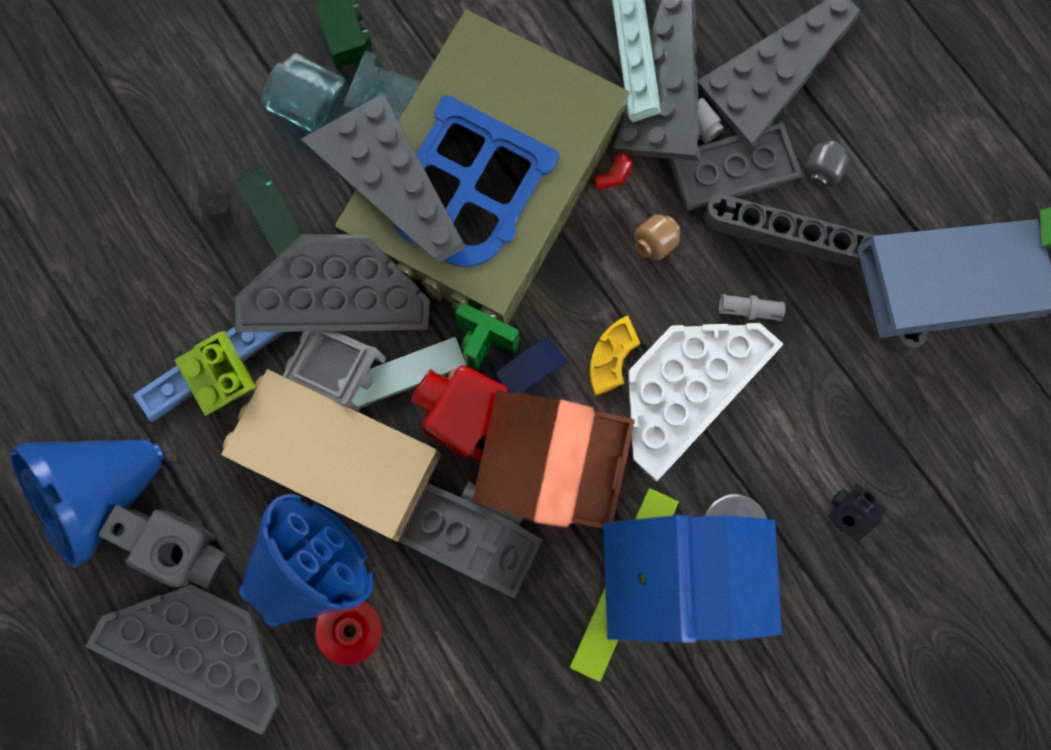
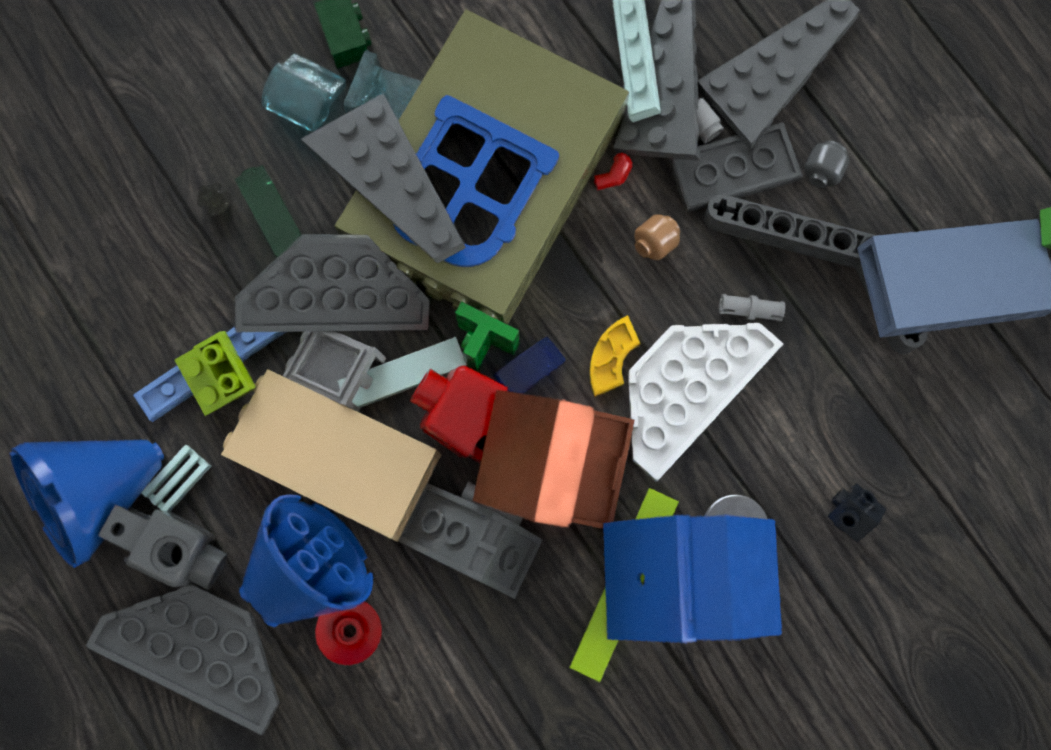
(167, 471): none -> light aqua tile

